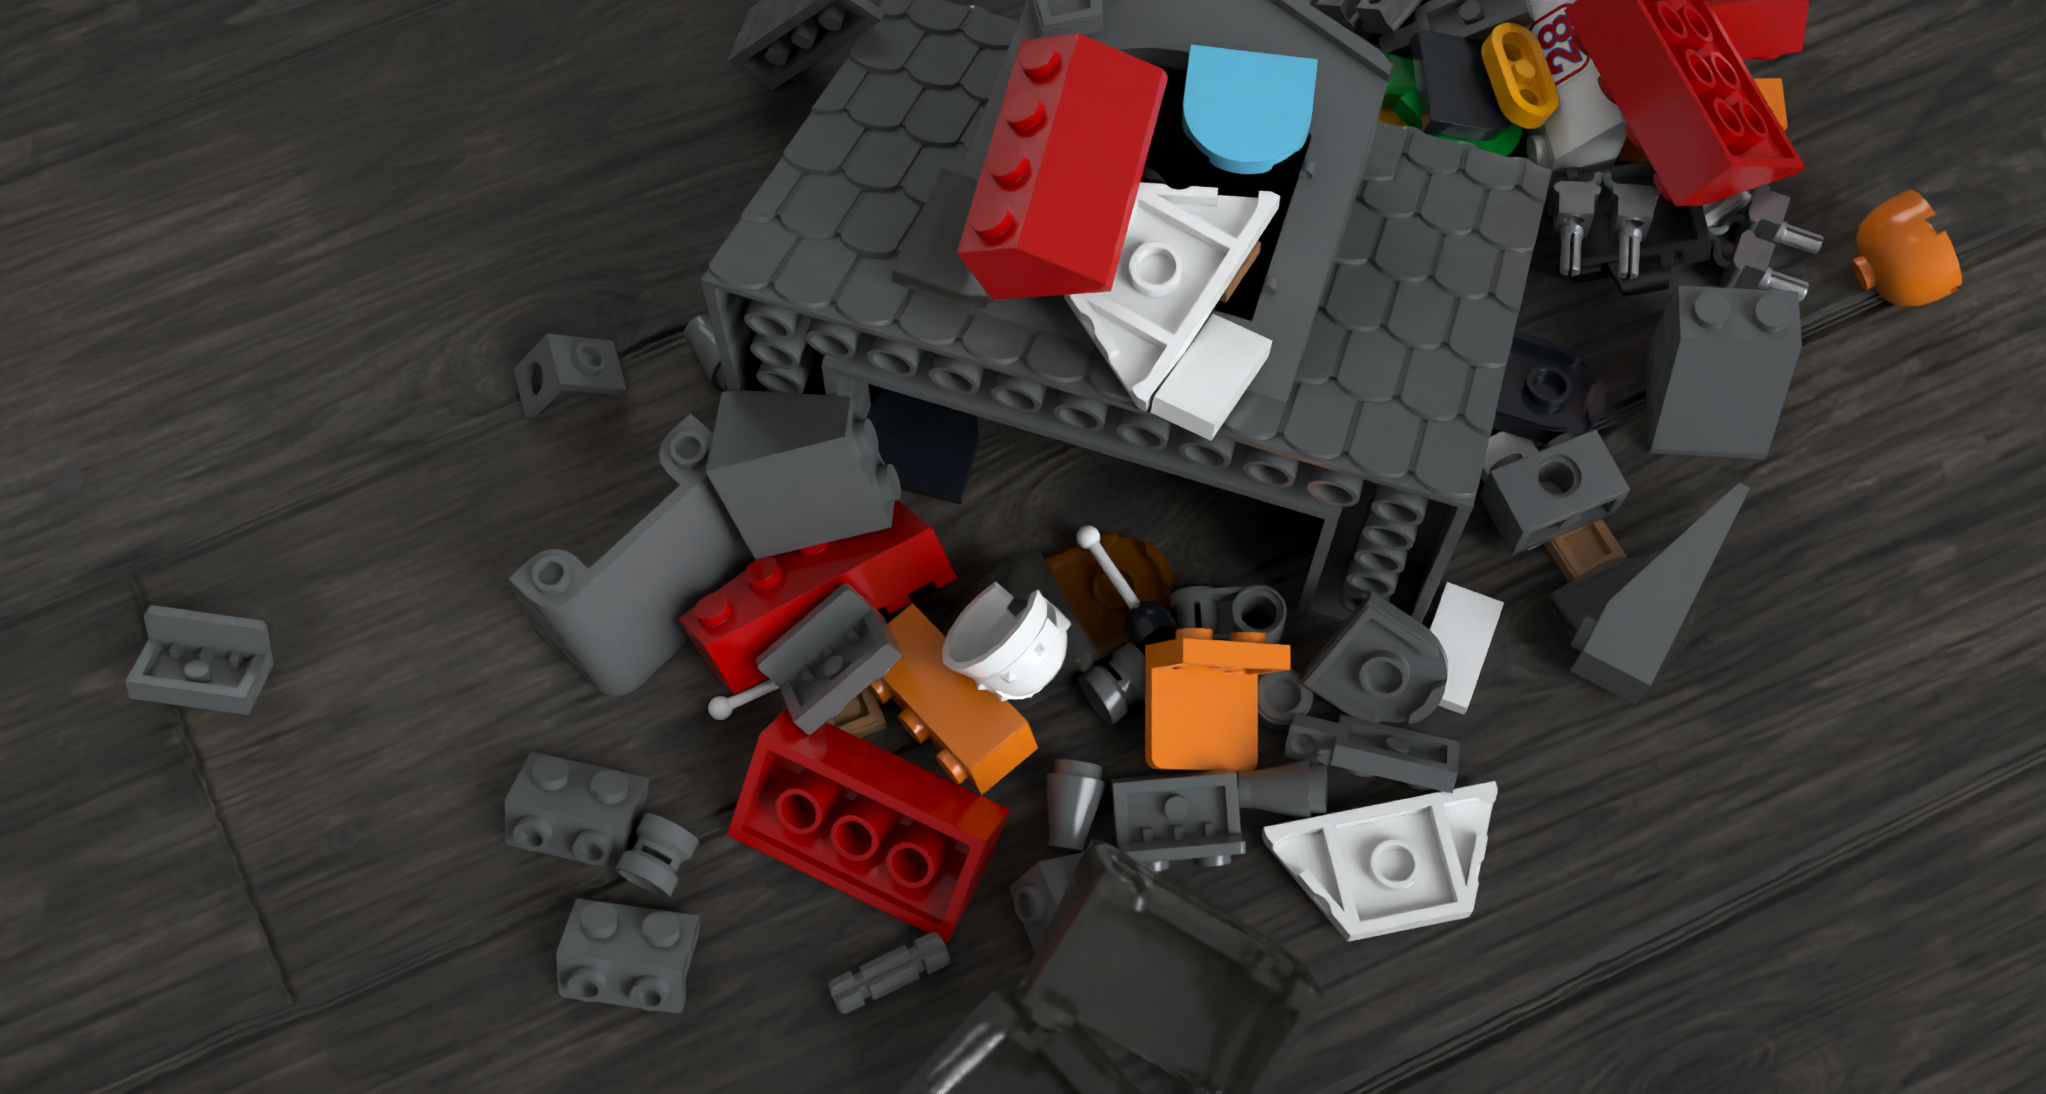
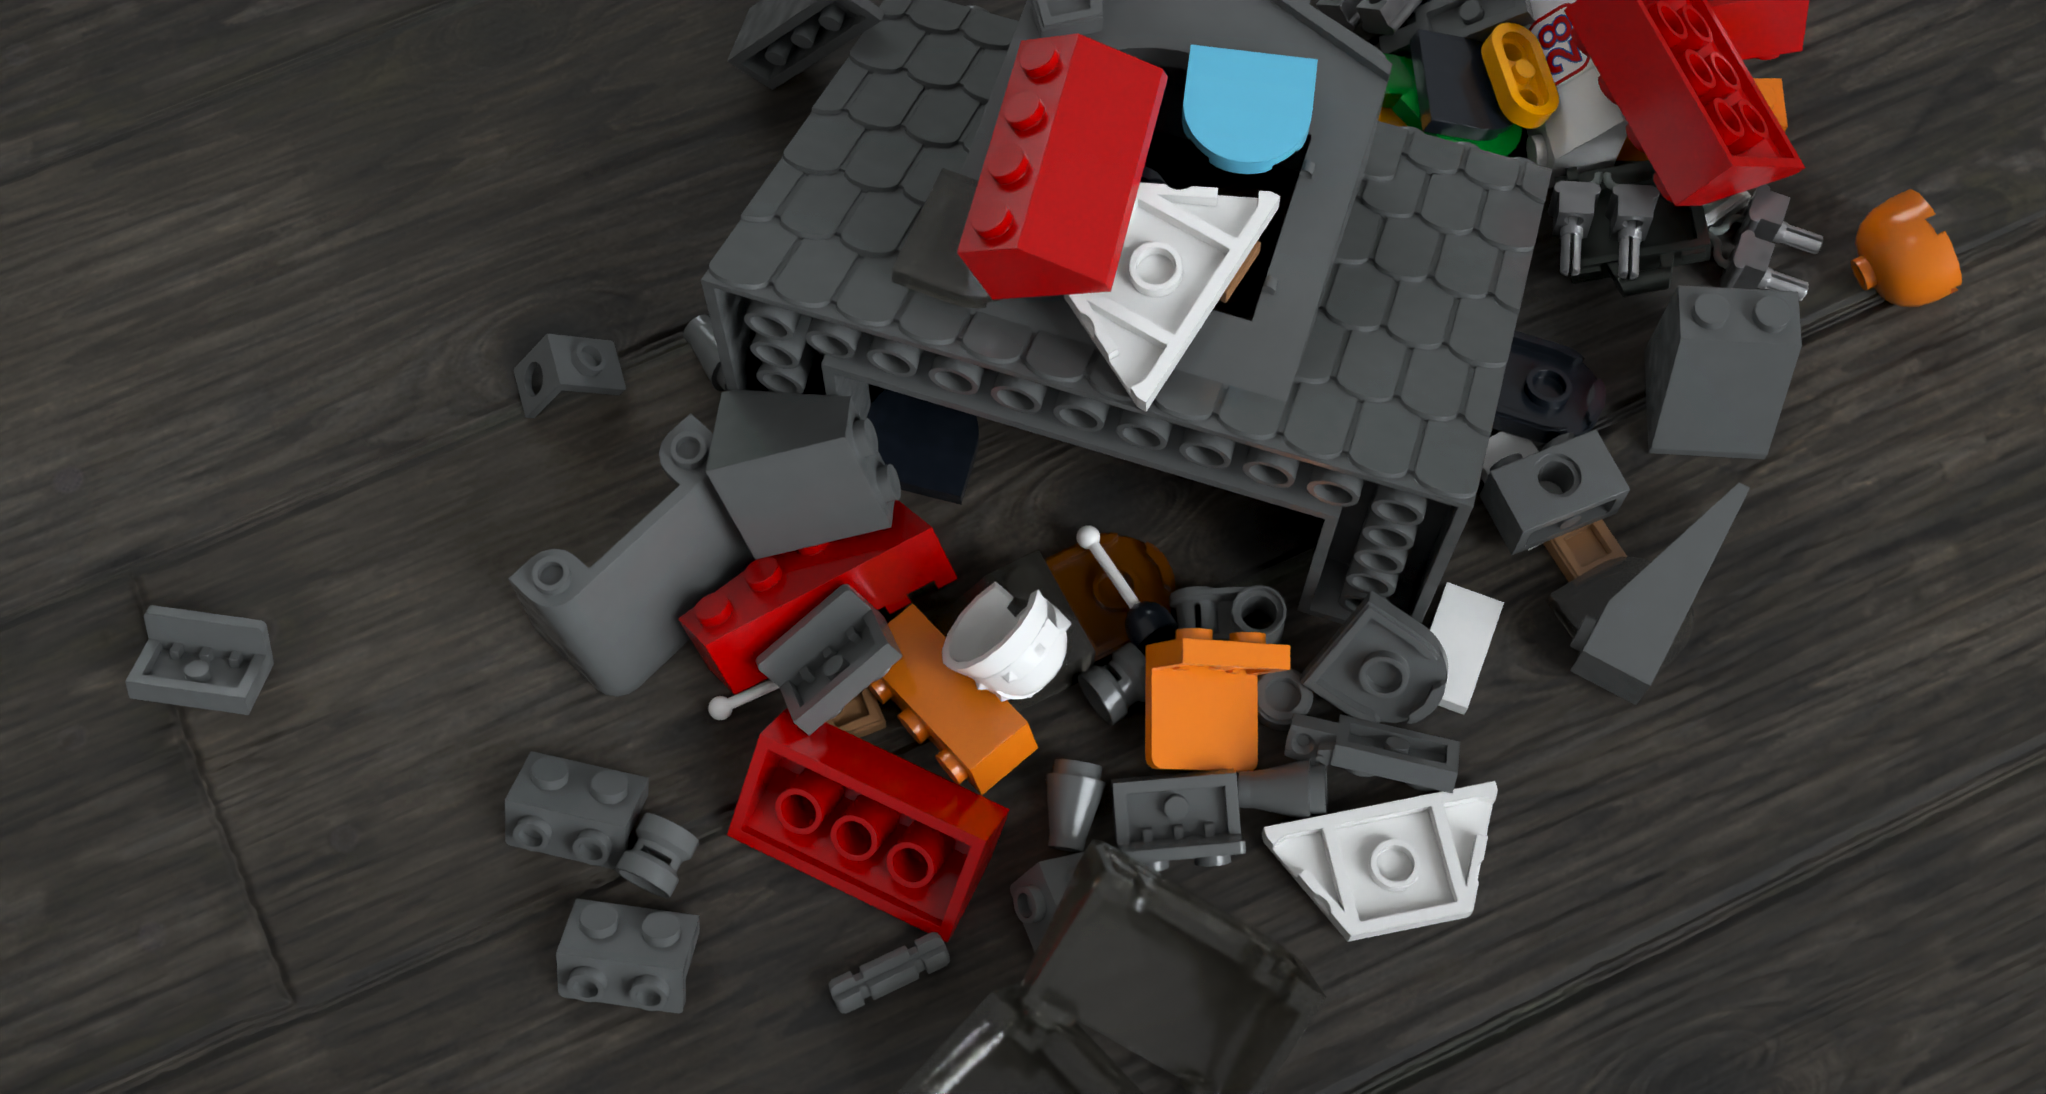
(1211, 377): white tile -> none

